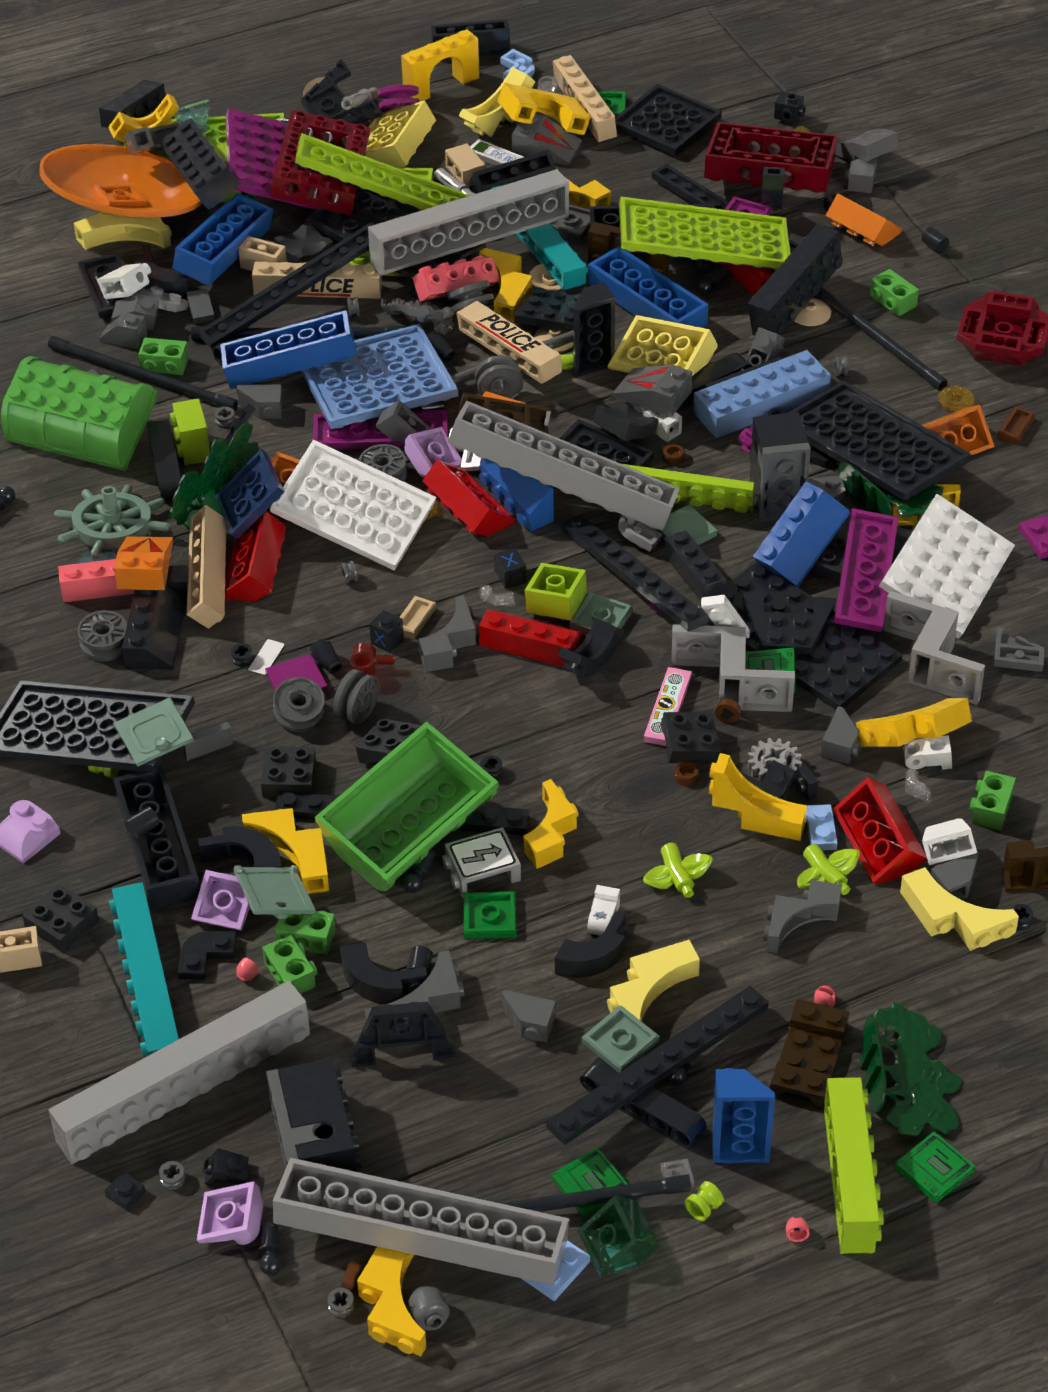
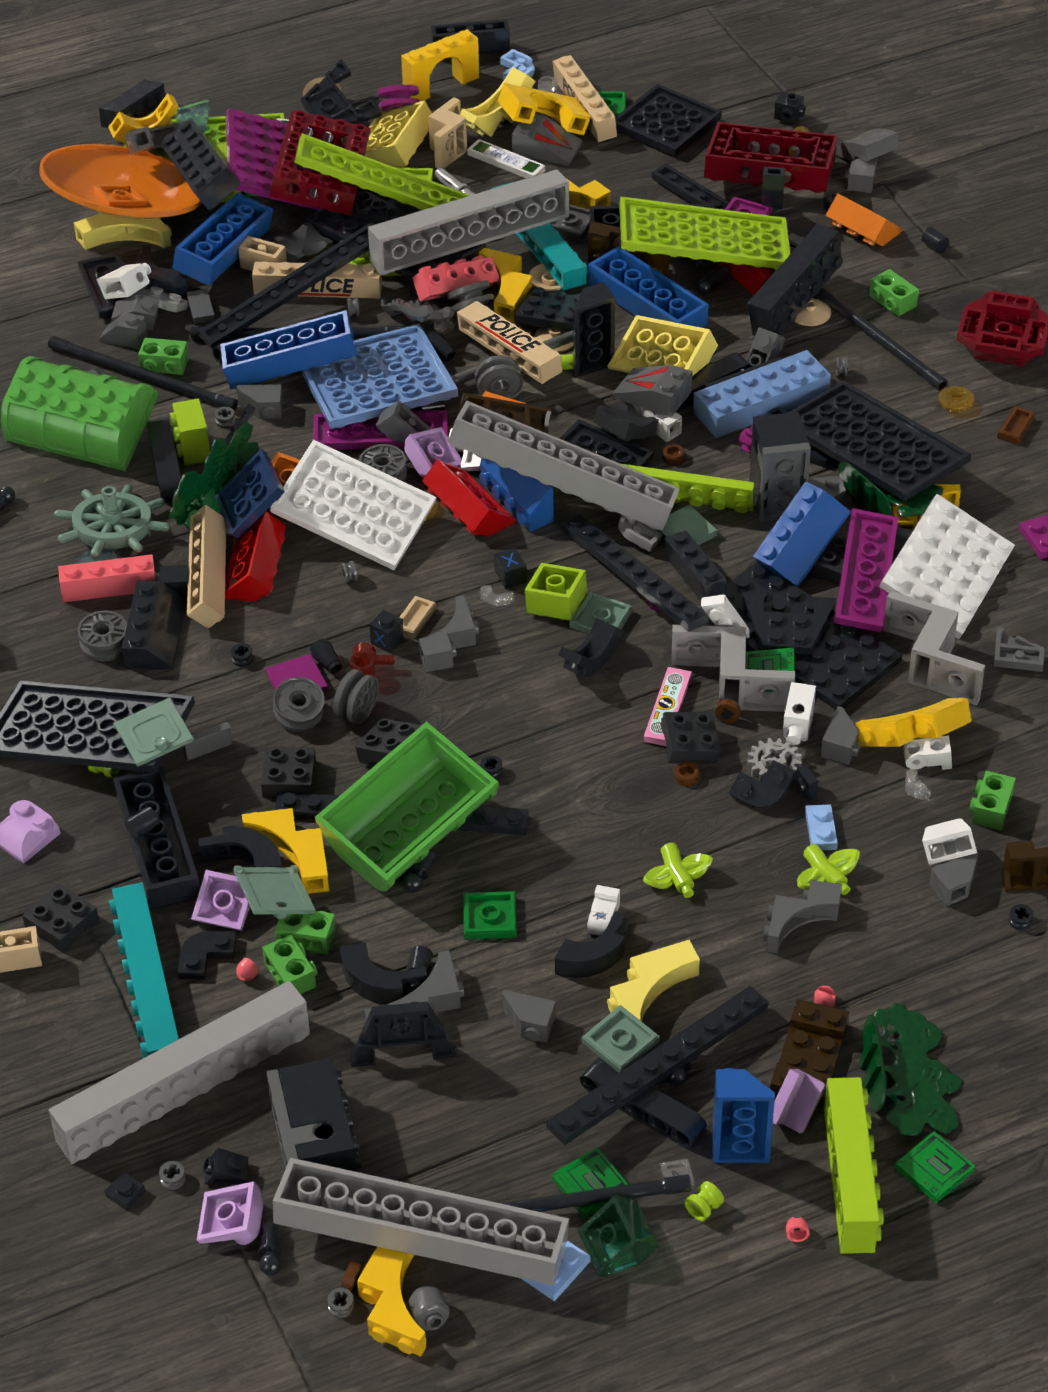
(143, 563): orange slope -> none
(266, 656): white sticker -> none
(359, 98): light grey pin -> none
(447, 133): none -> tan bracket
(463, 162): tan brick -> none
(481, 858): panel -> none
(512, 171): black brick -> none
(527, 637): red slope -> none
(547, 840): yellow arch -> none
(755, 807): yellow arch -> none
(797, 1100): none -> lavender panel
(798, 723): none -> white torso
(879, 832): red slope -> none
(942, 912): light yellow arch -> none
(965, 429): orange slope -> none

